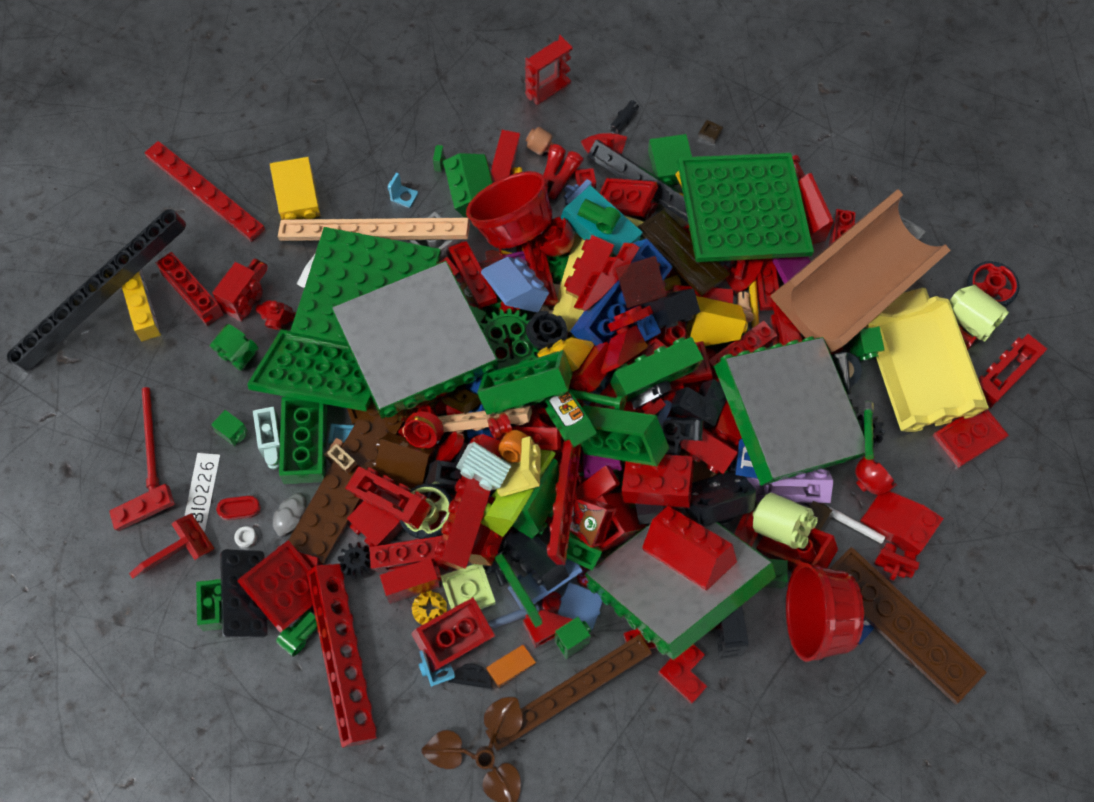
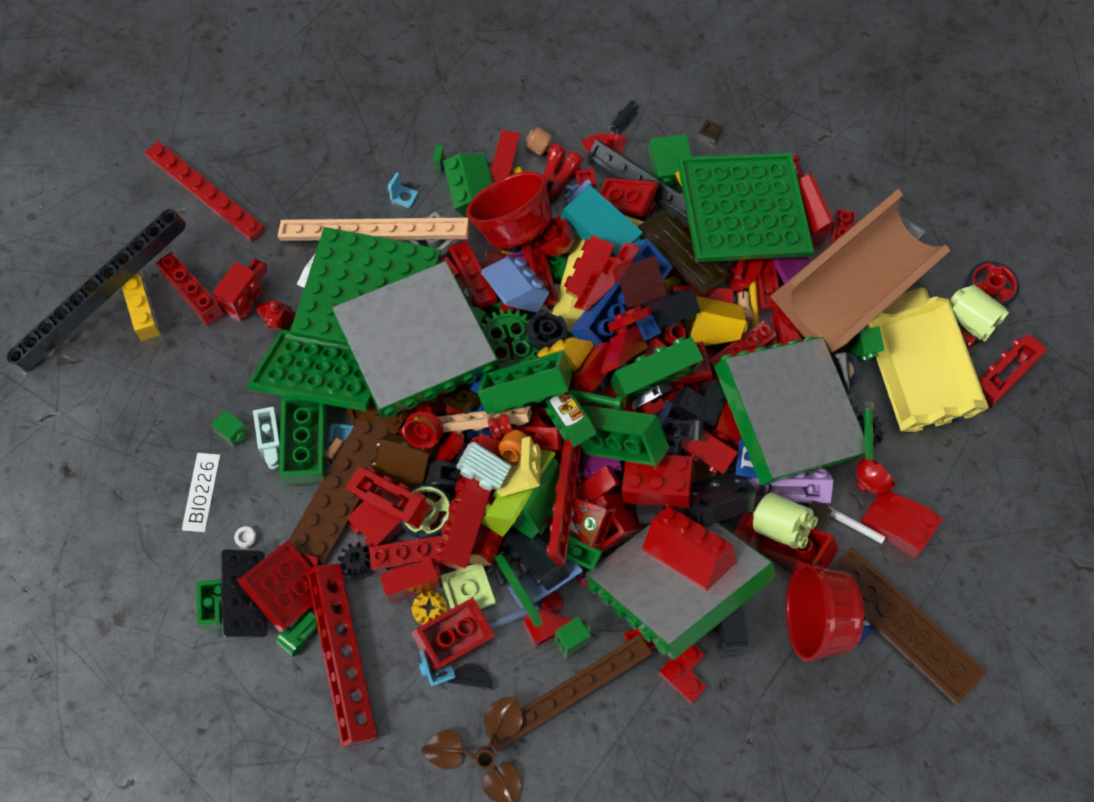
(141, 507): red plate -> none
(152, 481): red bar -> none
(190, 536): red piece -> none
(234, 346): green brick -> none
(238, 508): red tile -> none
(289, 514): light grey arm -> none
(295, 189): yellow slope -> none
(342, 458): tan piece -> none
(510, 666): orange slope -> none
(547, 71): red window -> none
(580, 603): medium blue piece -> none
(604, 218): green piece -> none
(781, 573): green brick -> none
(897, 564): red hips -> none
(970, 437): red tile -> none

